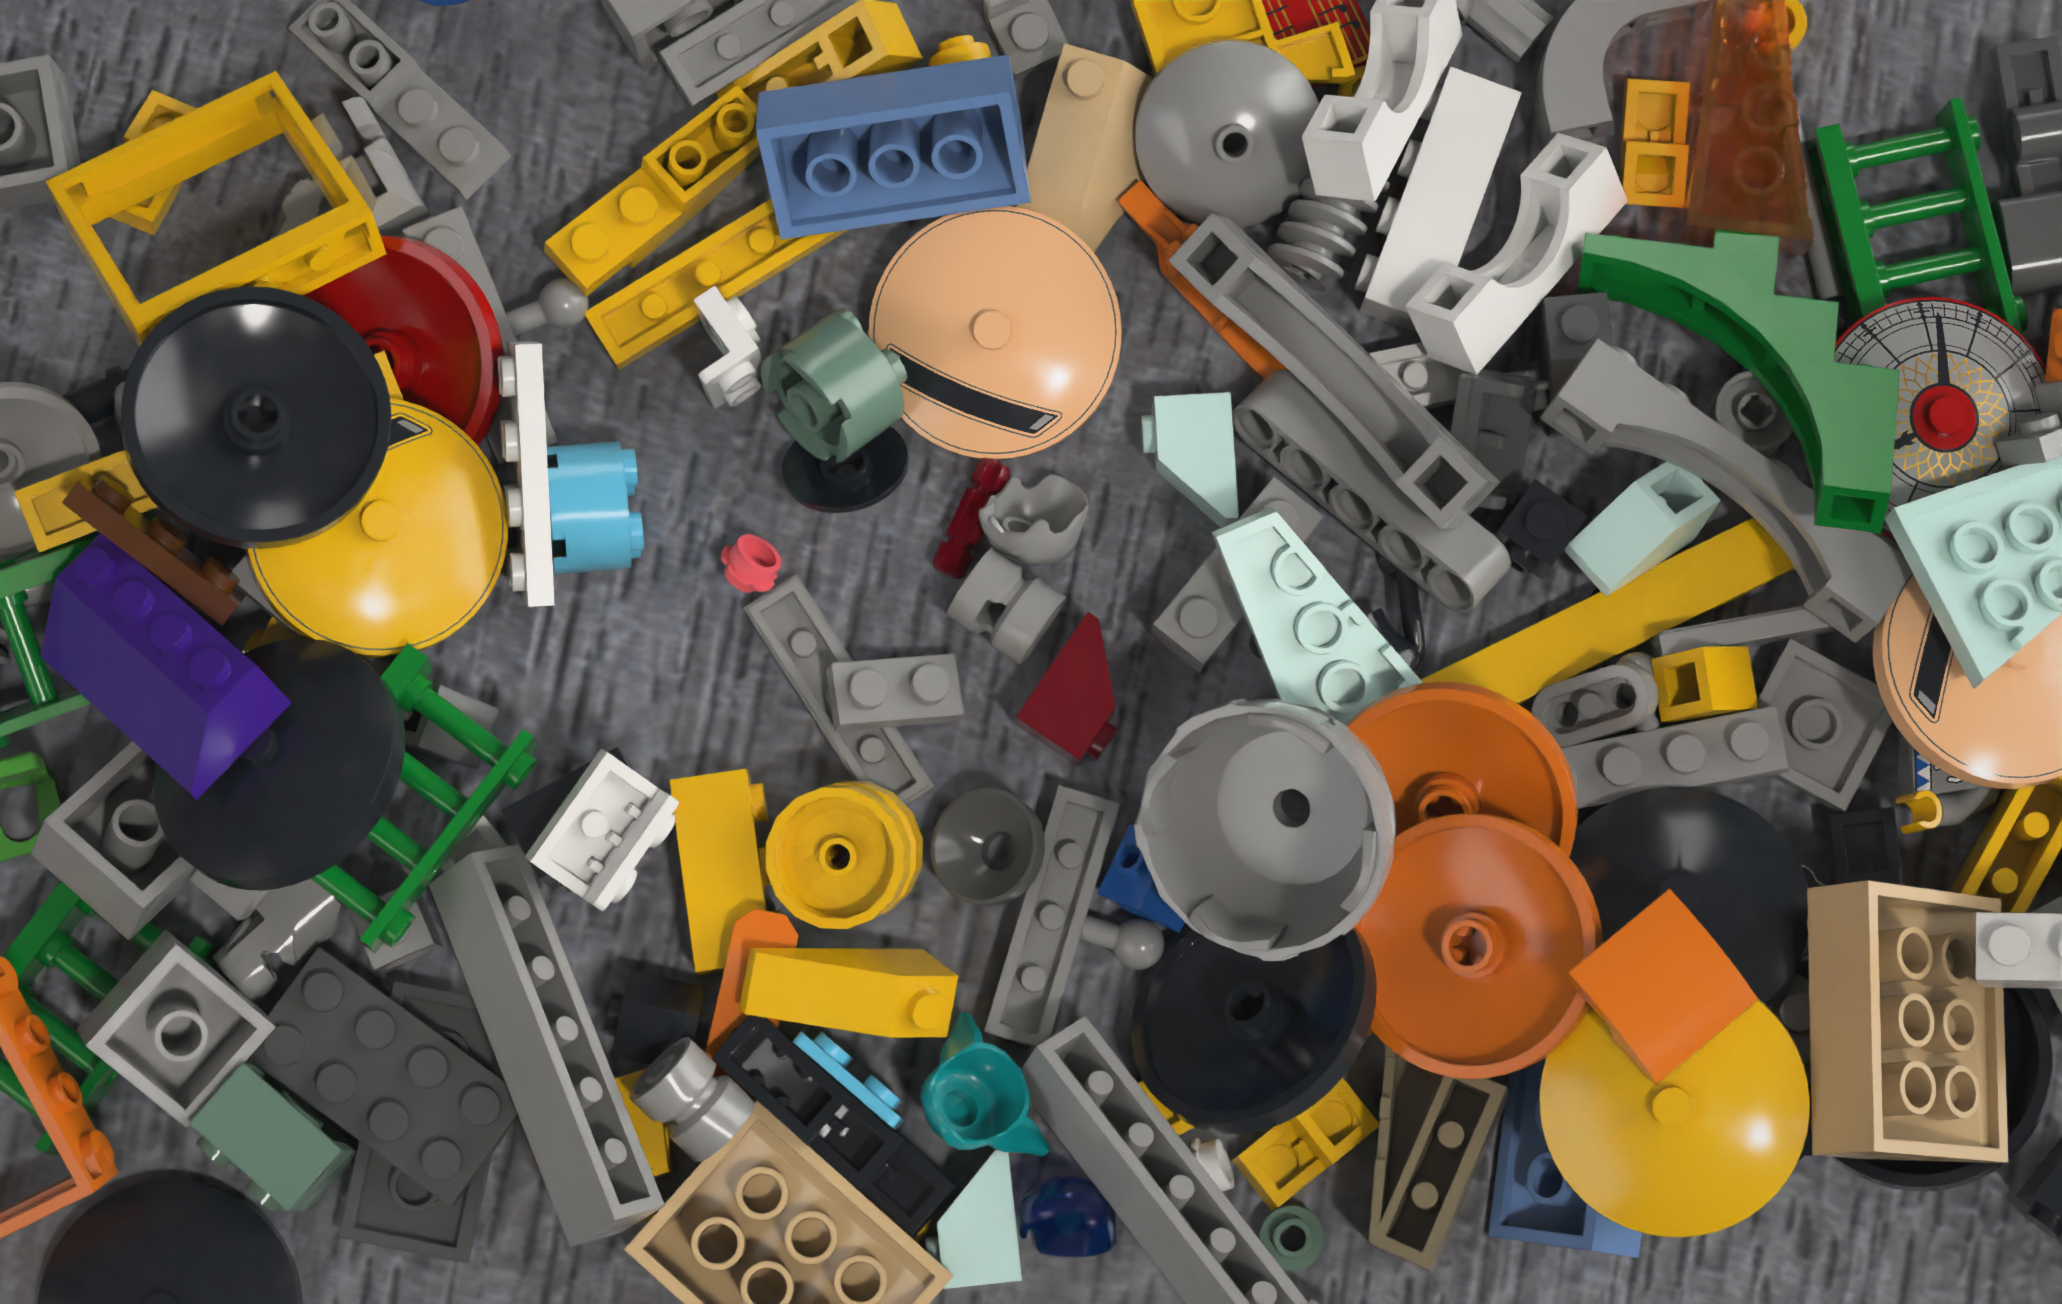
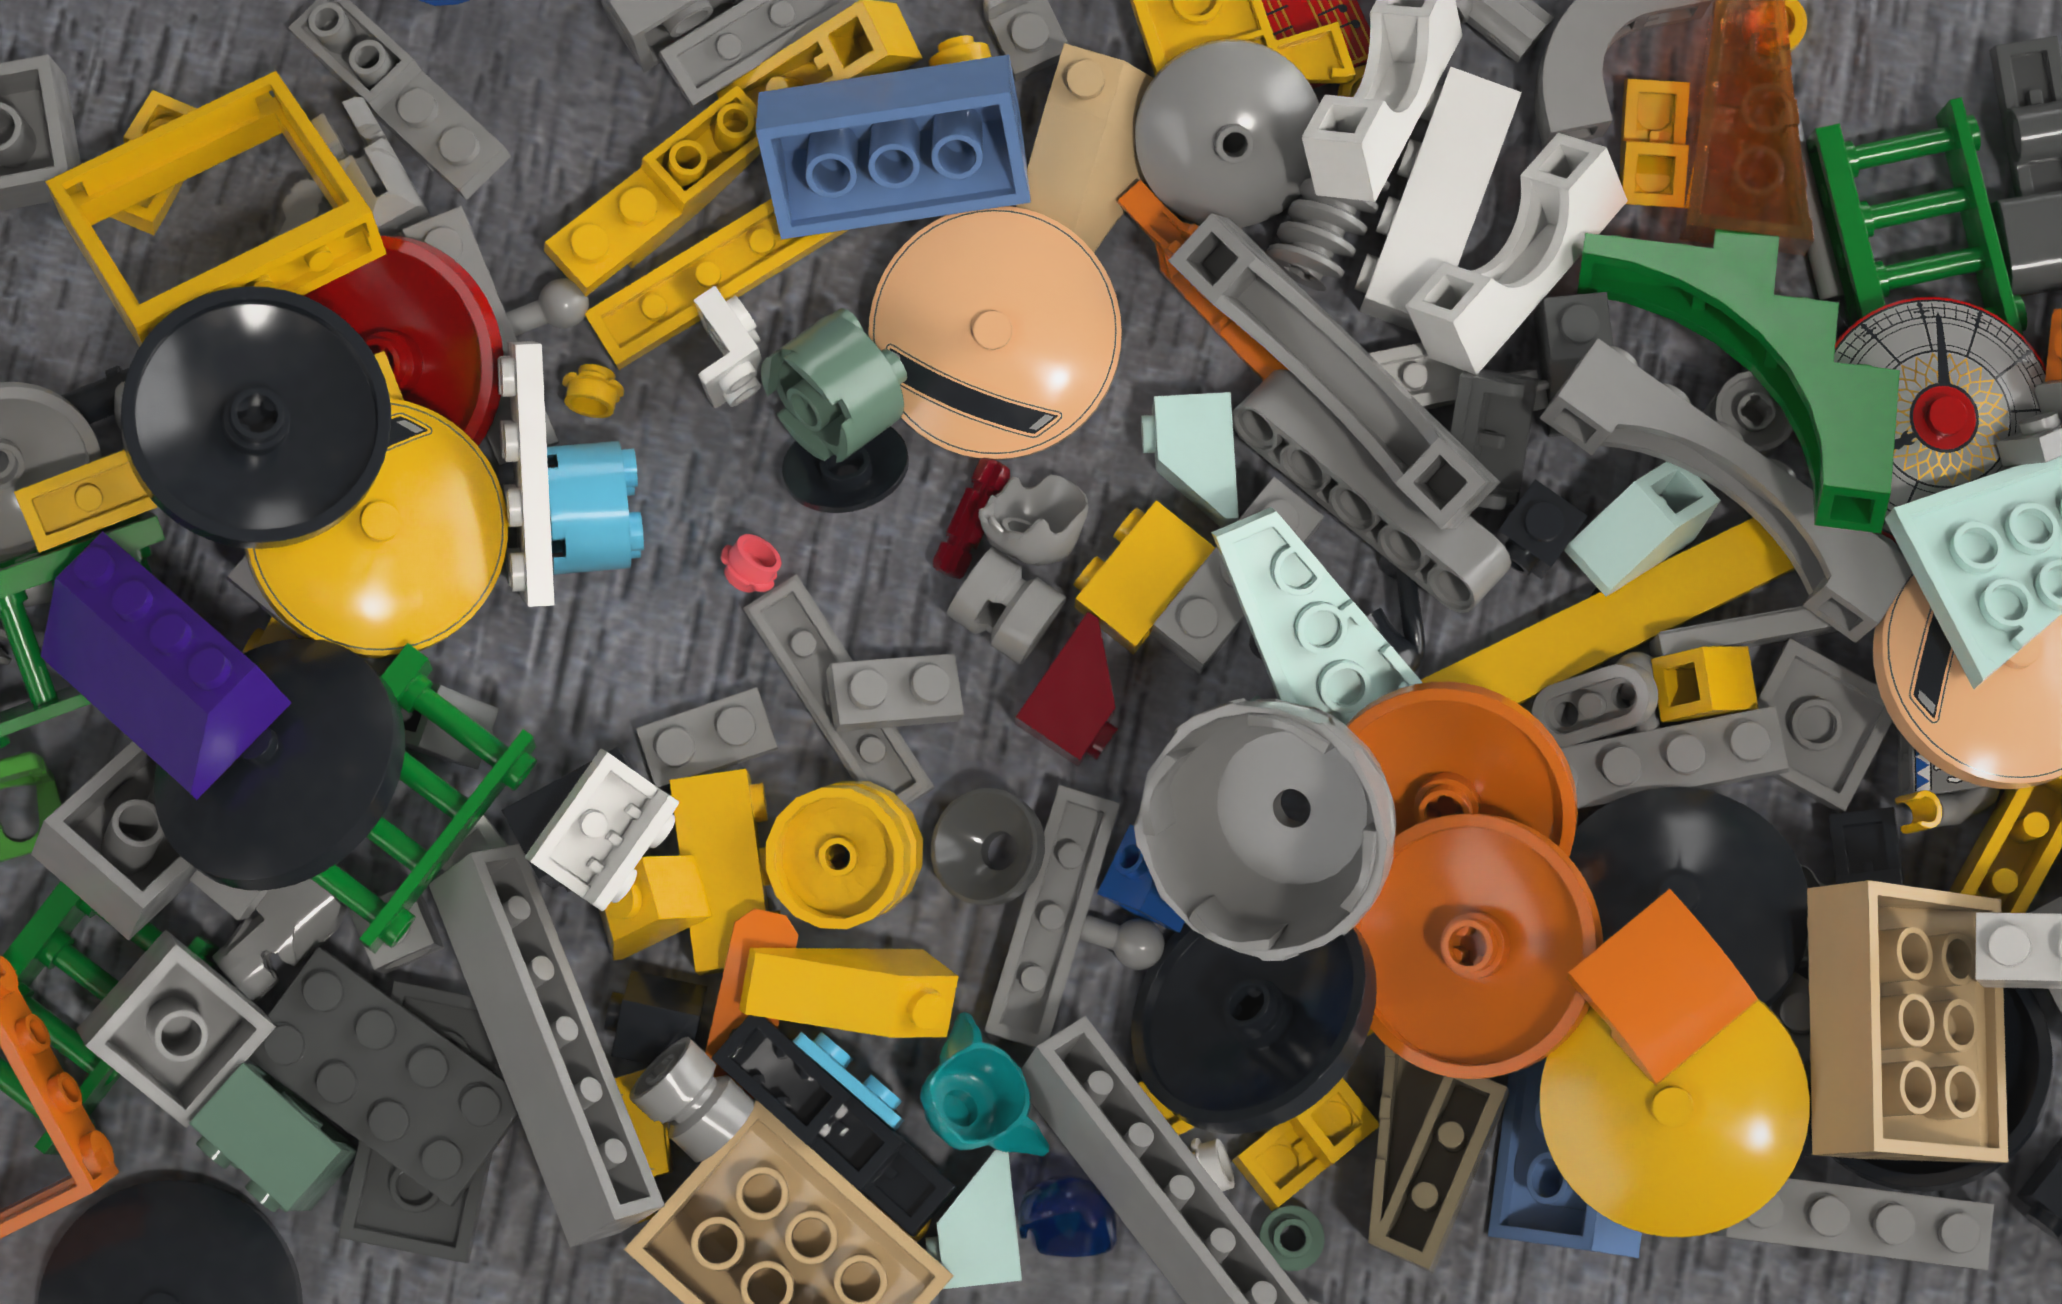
(156, 546): reddish brown plate -> none
(592, 391): none -> yellow plate
(660, 904): none -> yellow slope
(707, 738): none -> light grey plate
(1141, 575): none -> yellow brick
(1872, 1224): none -> light grey arch

